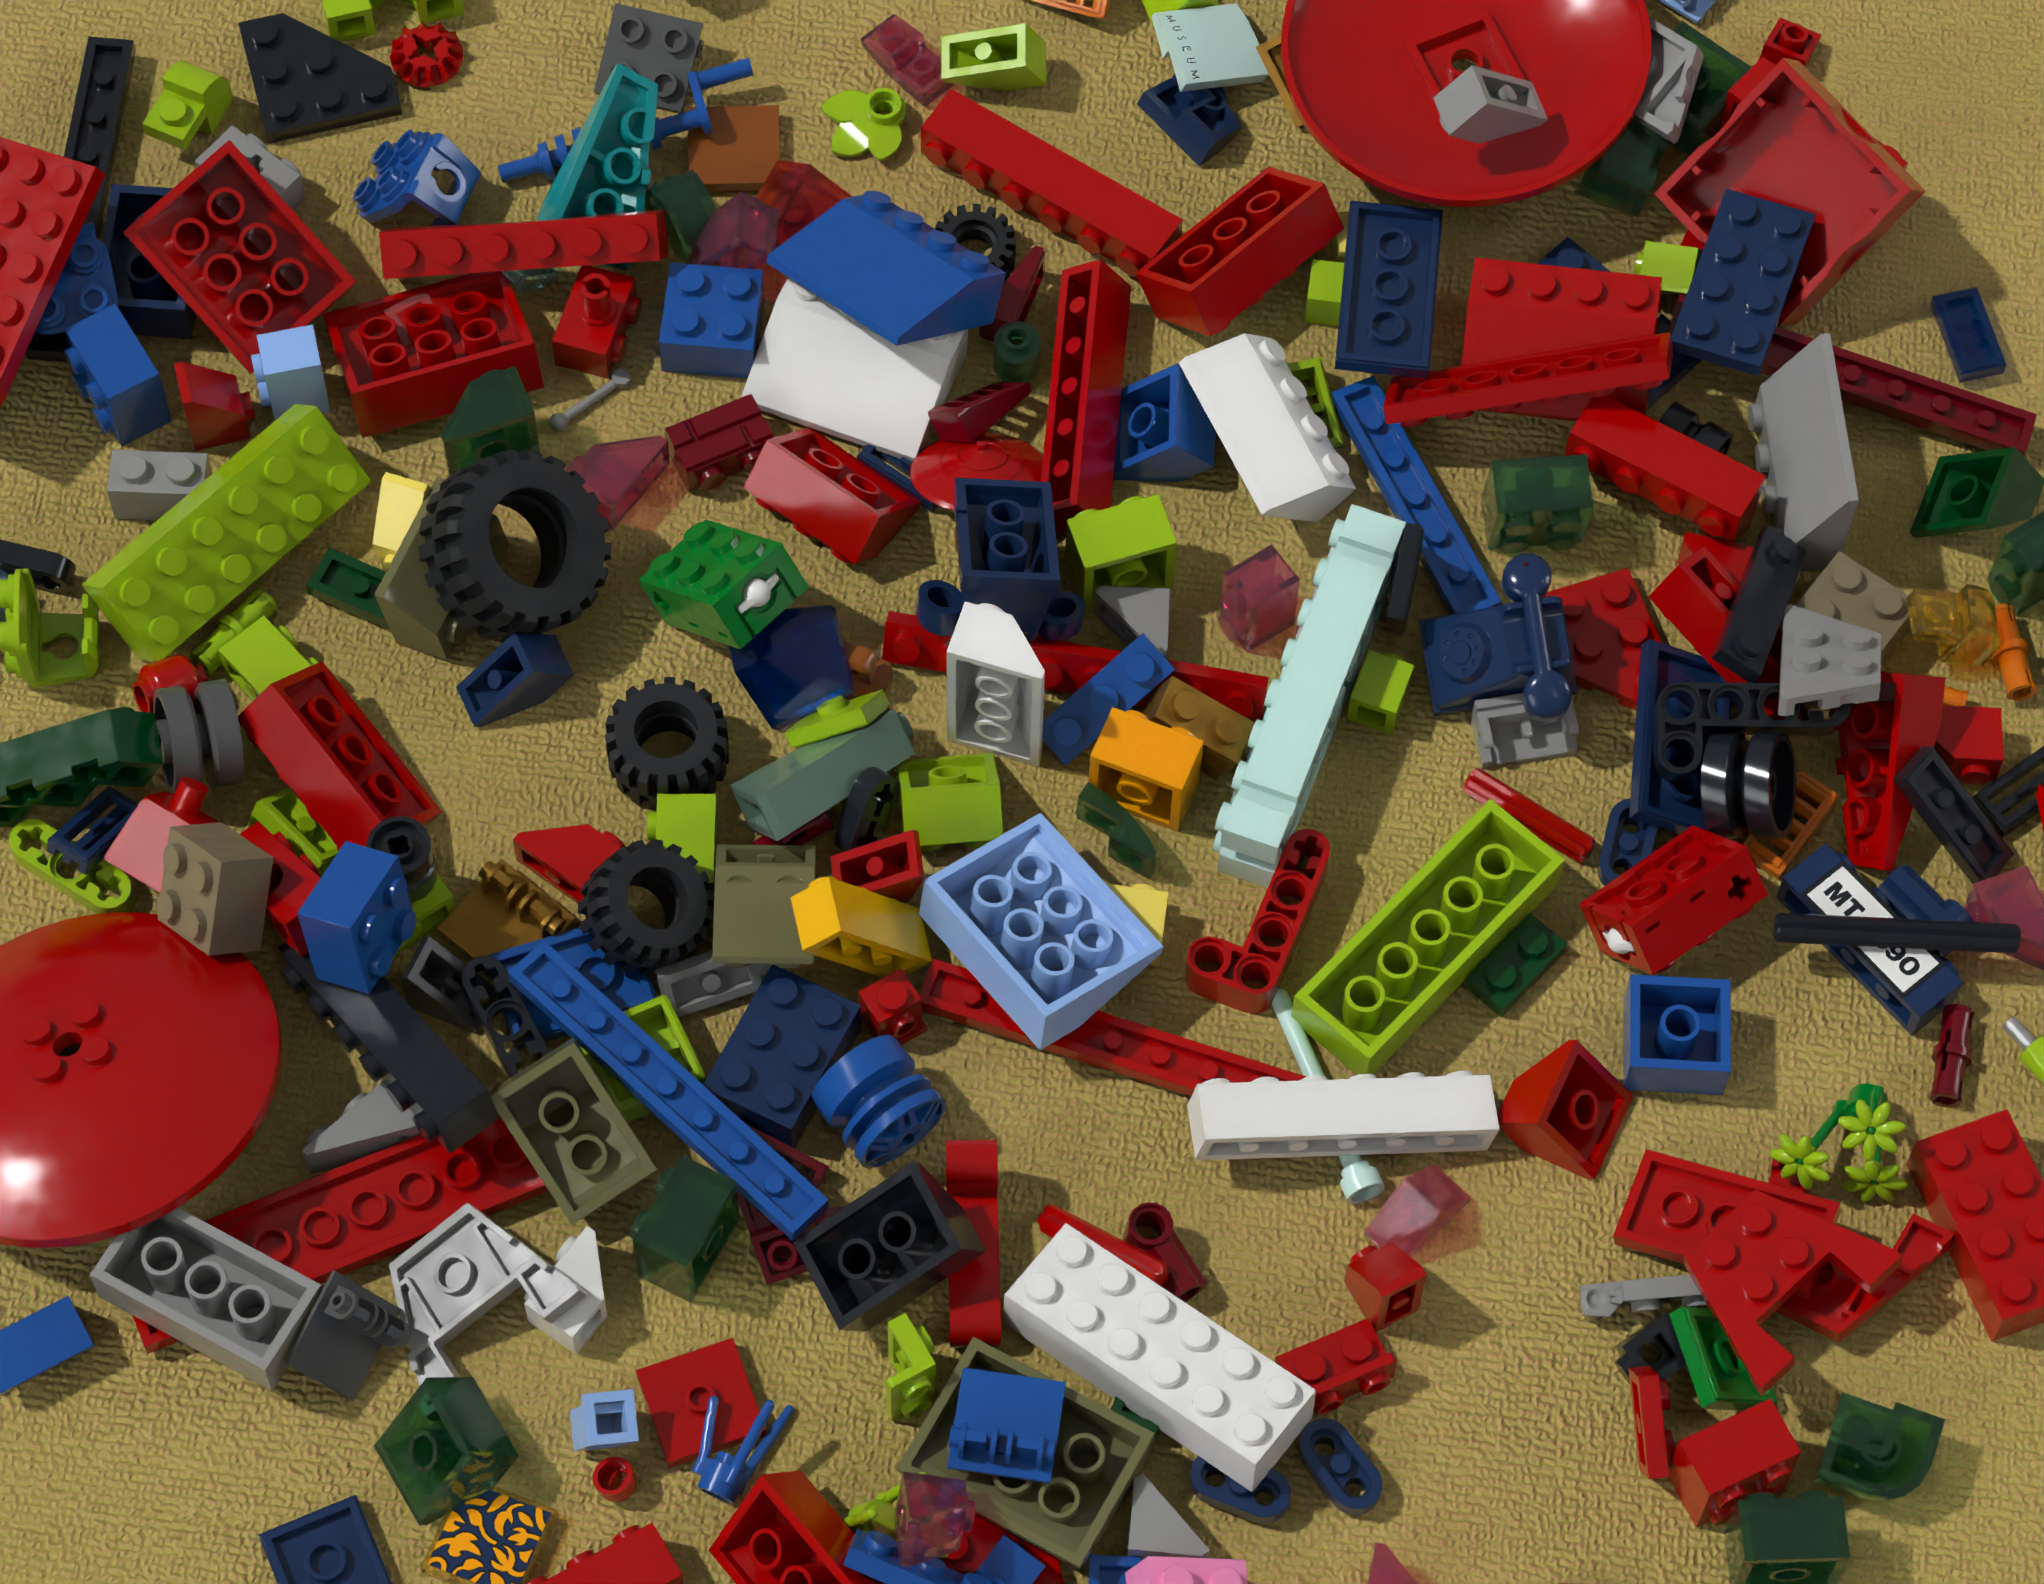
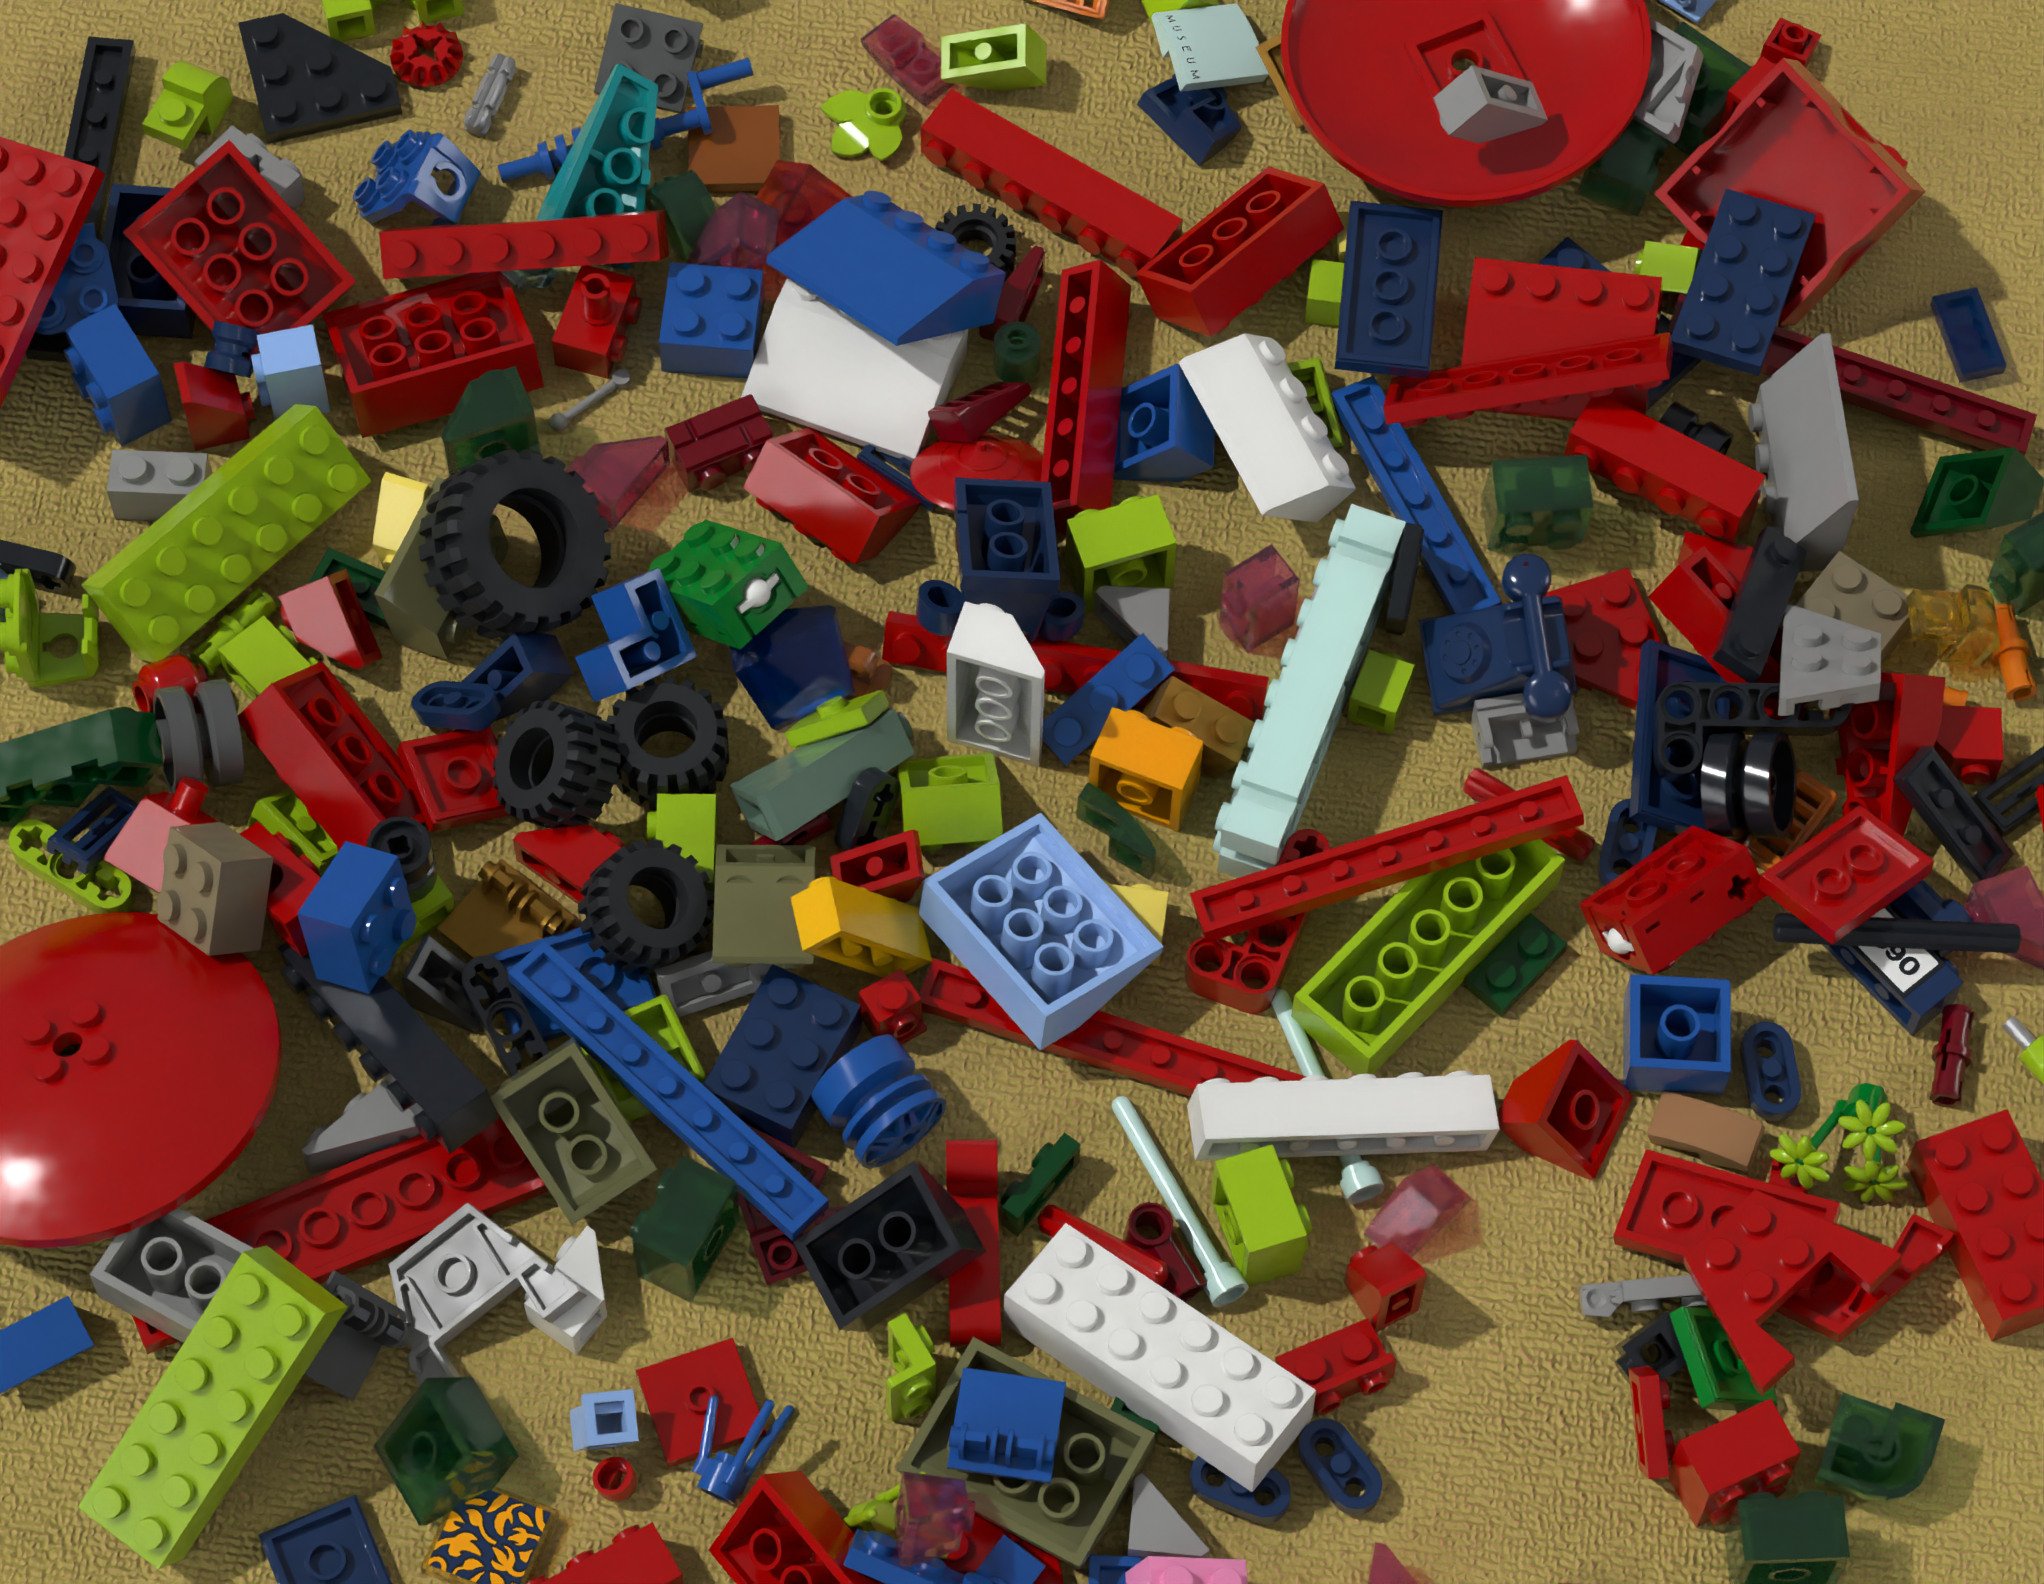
(212, 1406): none -> lime brick
(232, 349): none -> dark blue wheel
(331, 620): none -> slope
(453, 777): none -> red plate
(456, 705): none -> dark blue plate
(489, 95): none -> light grey axle
(556, 765): none -> black tyre
(642, 633): none -> blue brick
(1050, 1170): none -> dark green plate
(1223, 1281): none -> light aqua piece
(1260, 1215): none -> lime brick
(1387, 858): none -> red plate
(1705, 1128): none -> medium nougat slope
(1771, 1074): none -> dark blue plate
(1846, 874): none -> red plate

